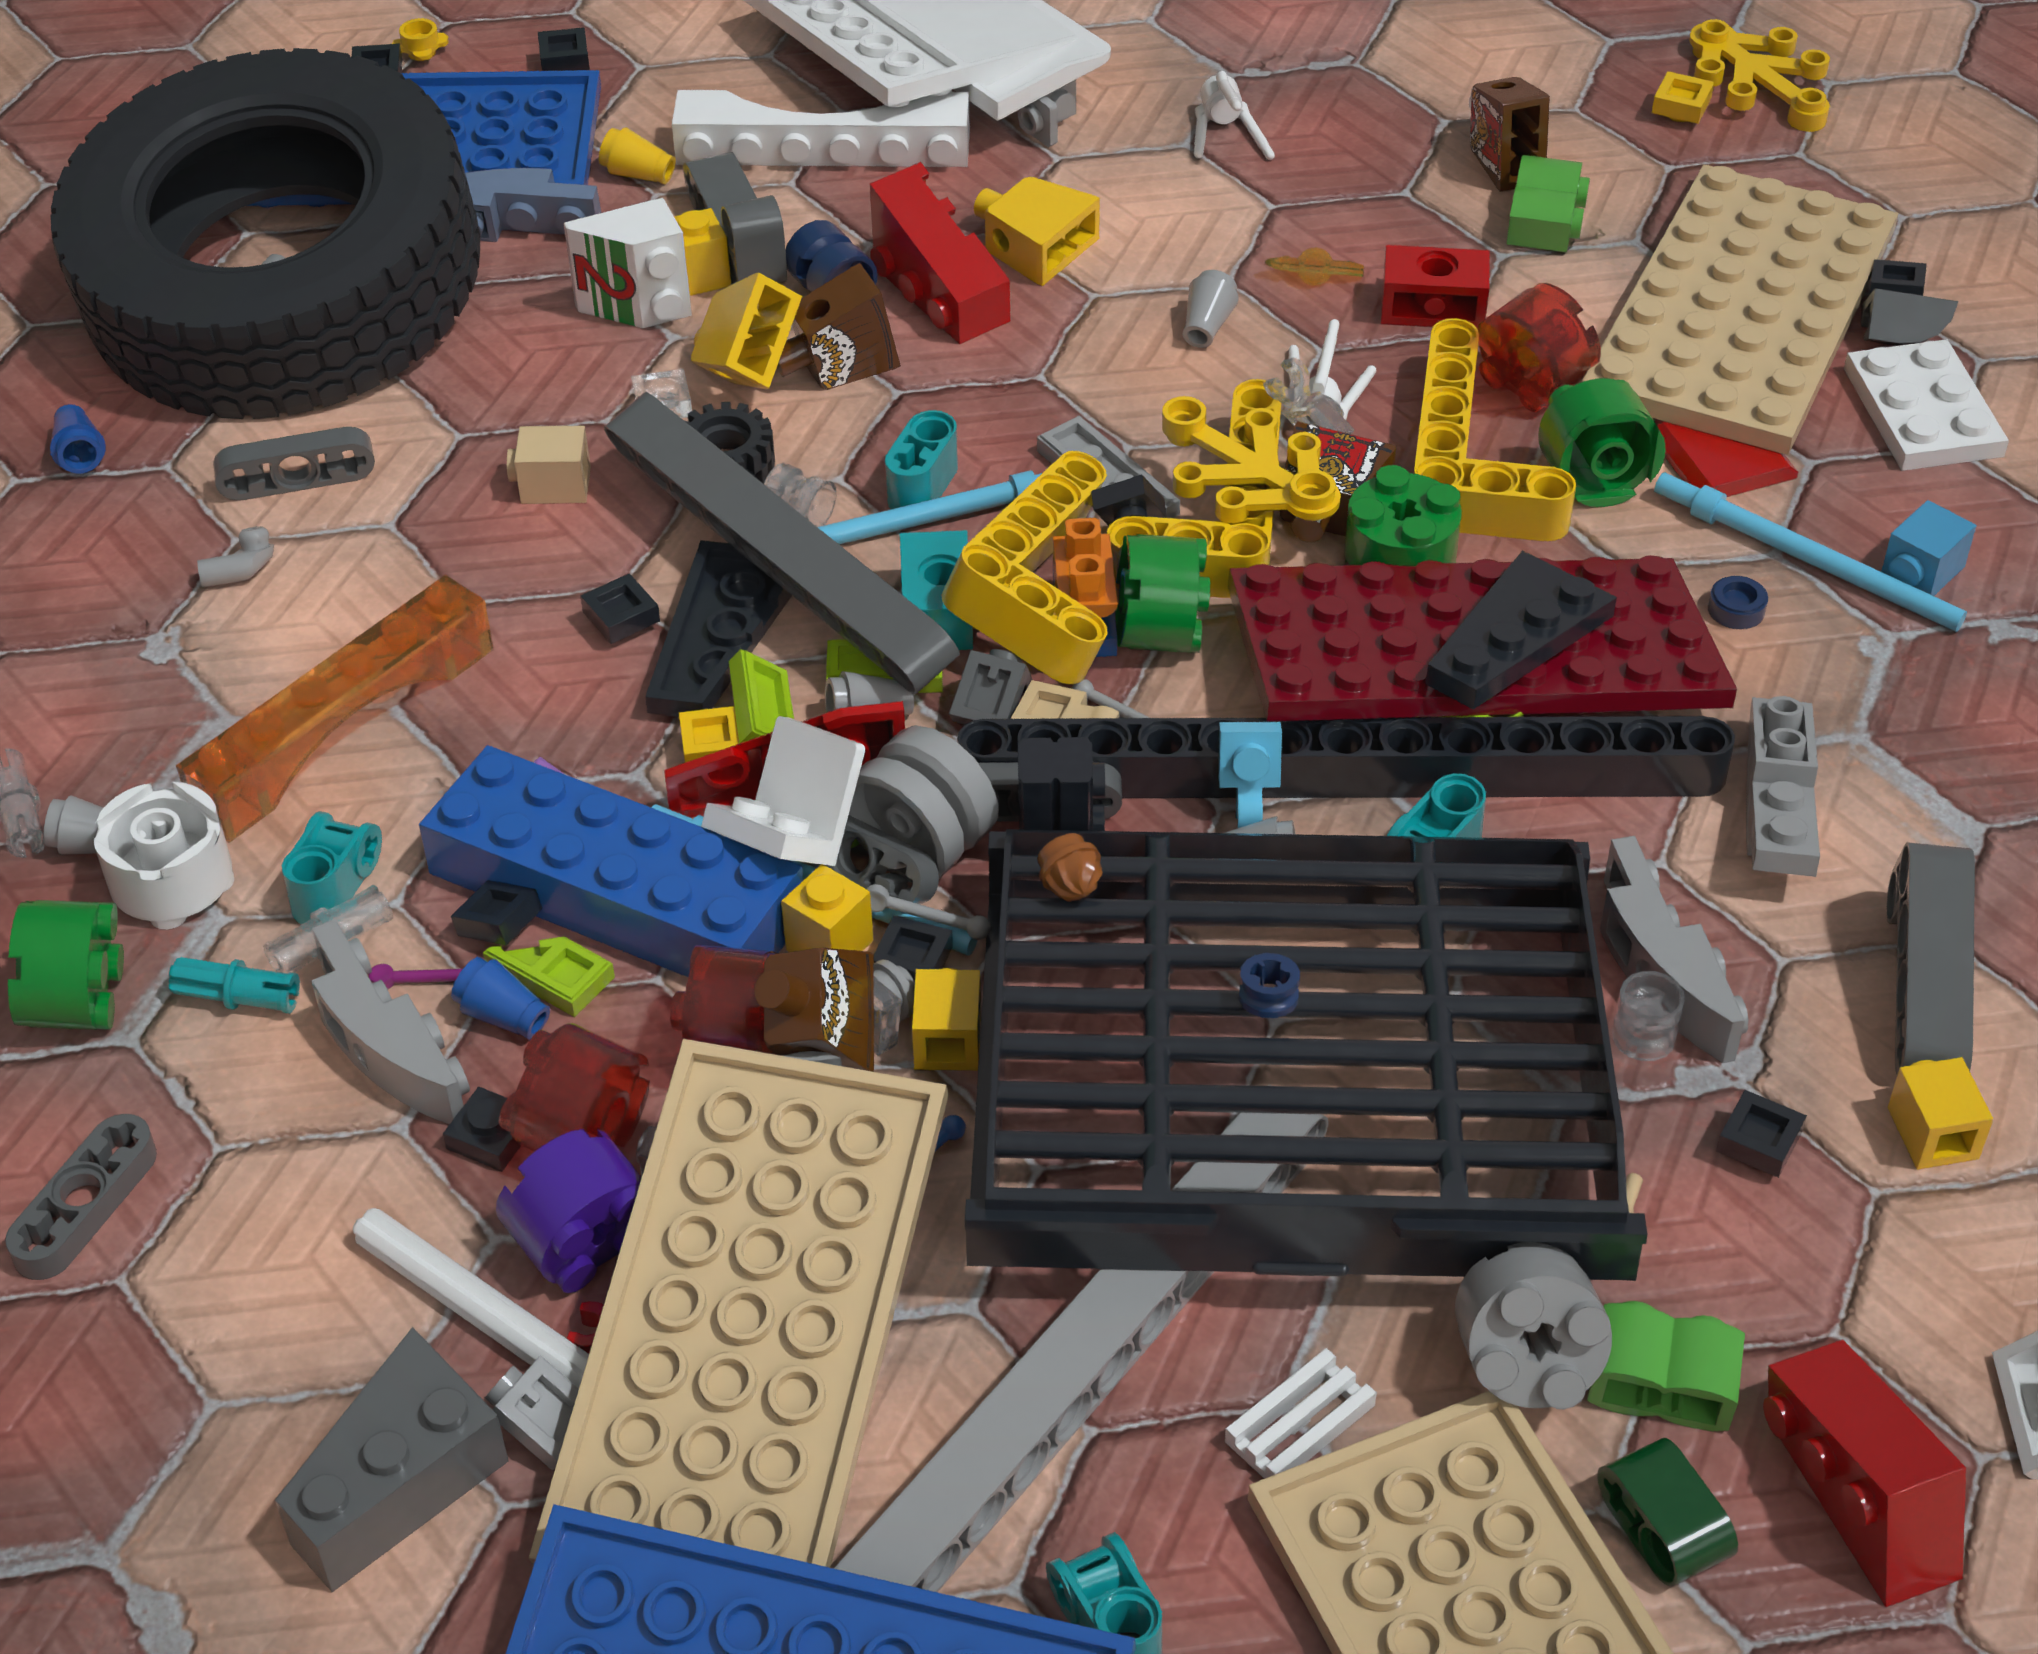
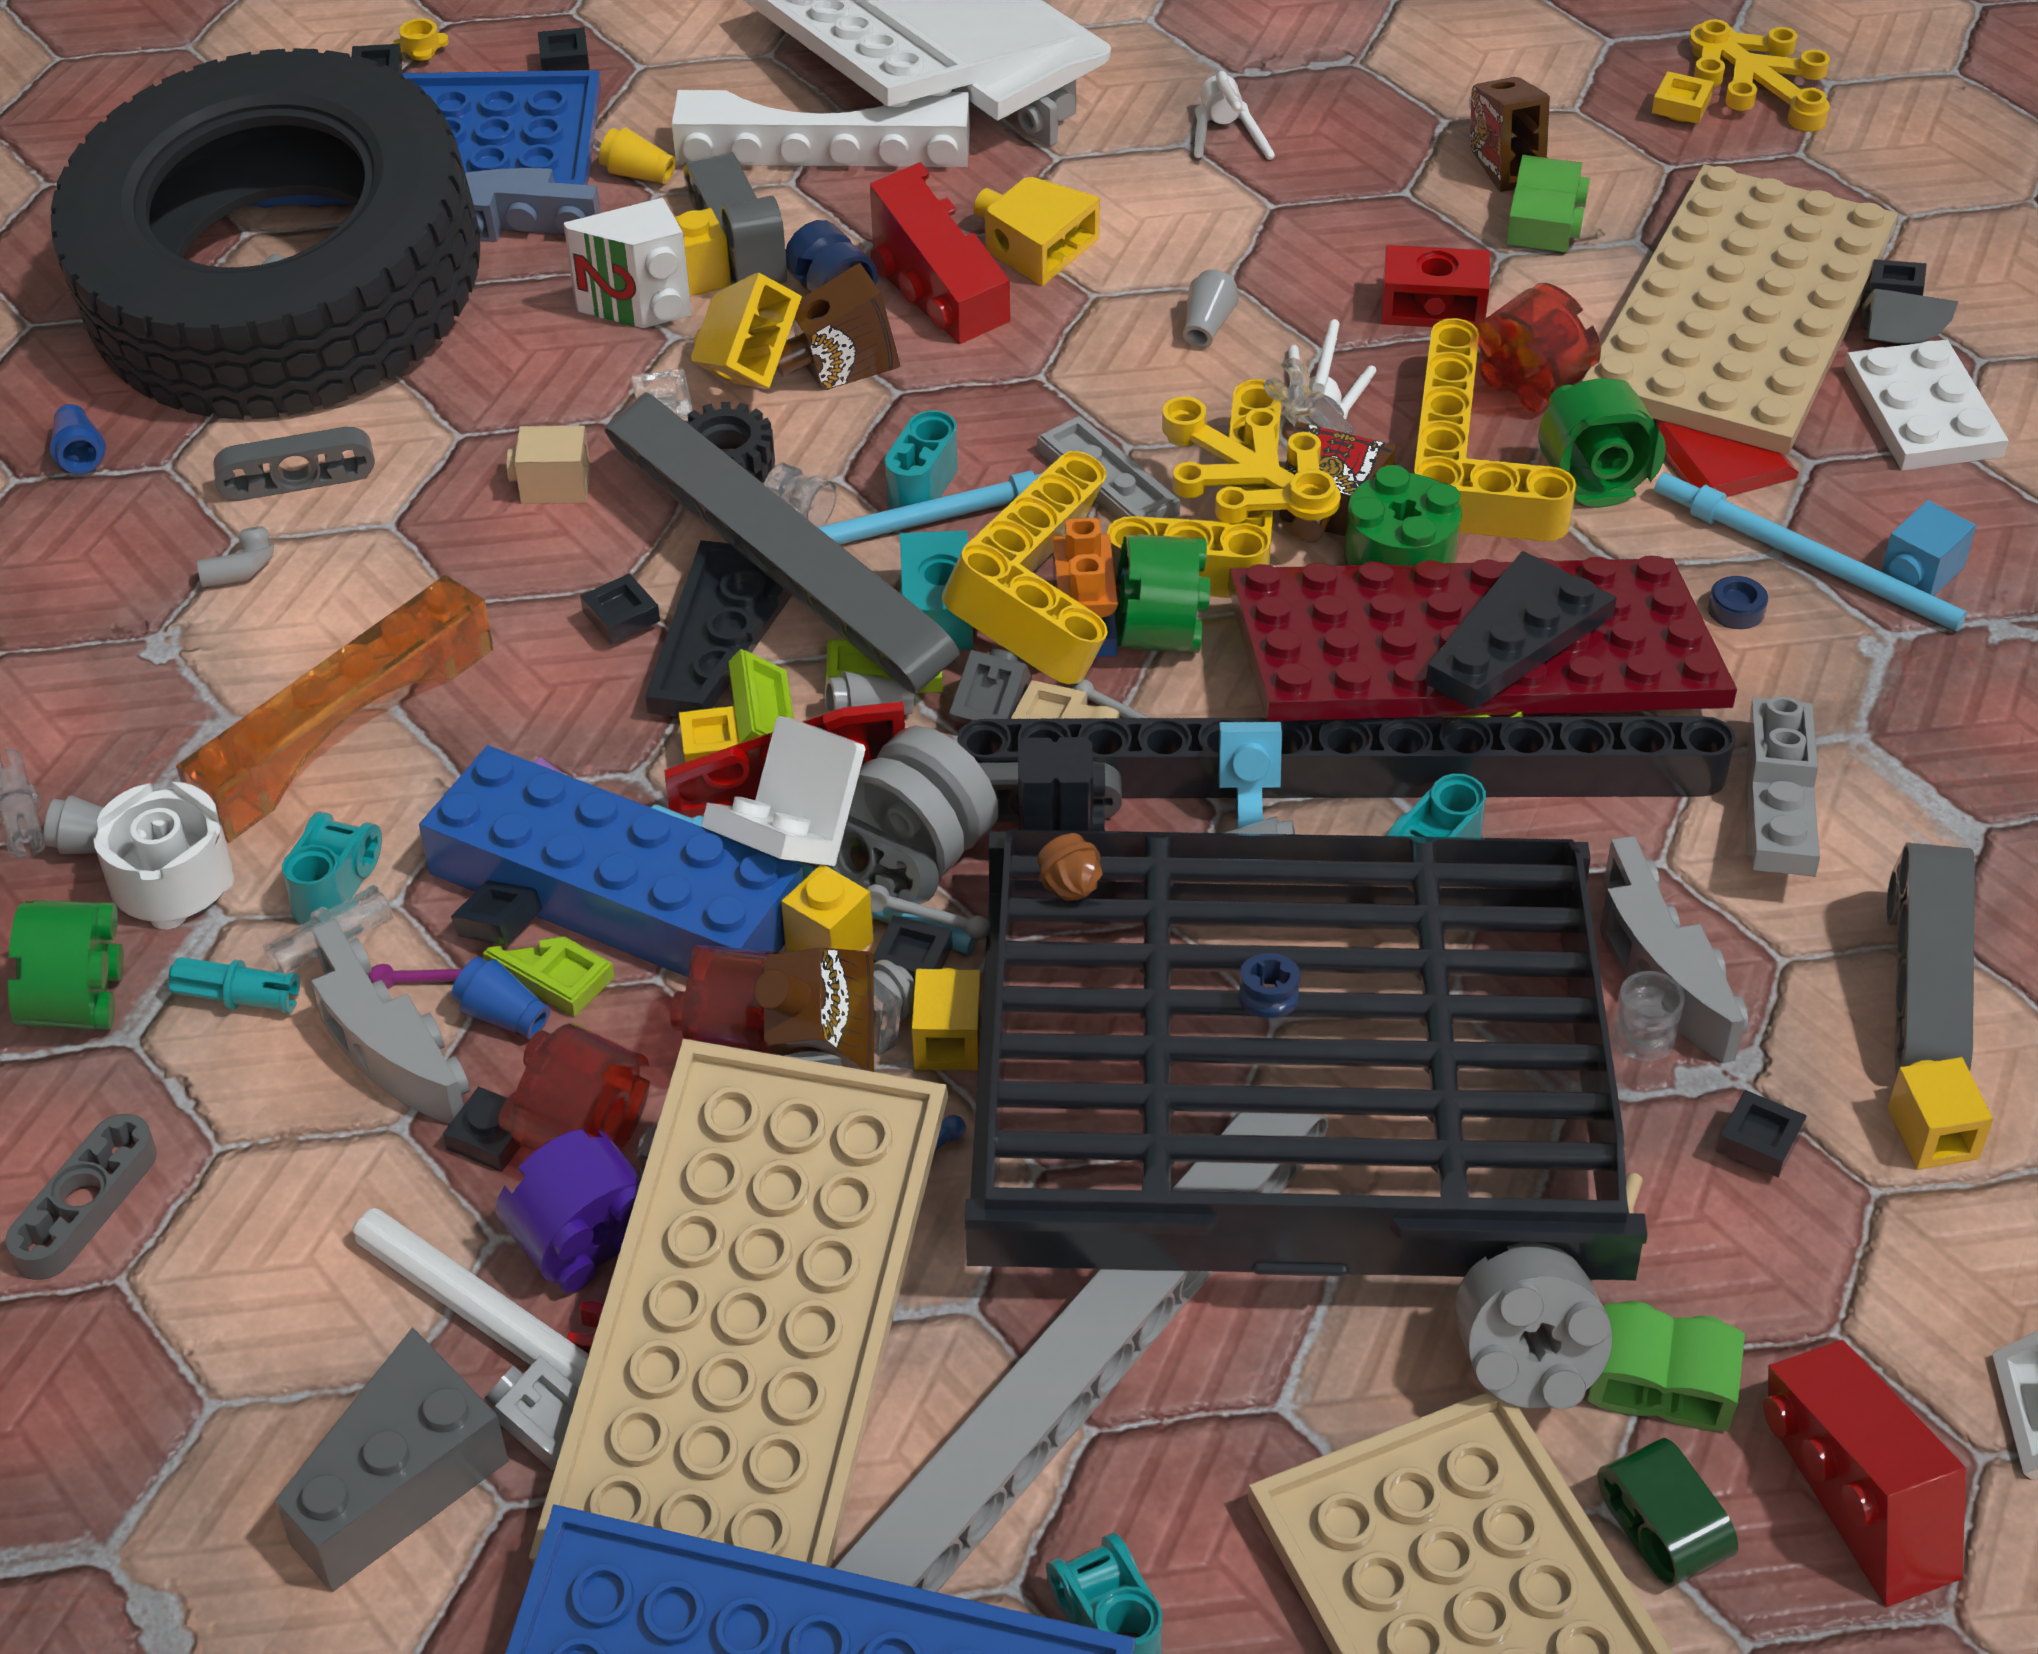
(1128, 498): black plate -> none
(1286, 1395): white tile -> none
(1315, 266): clear yellow piece -> none

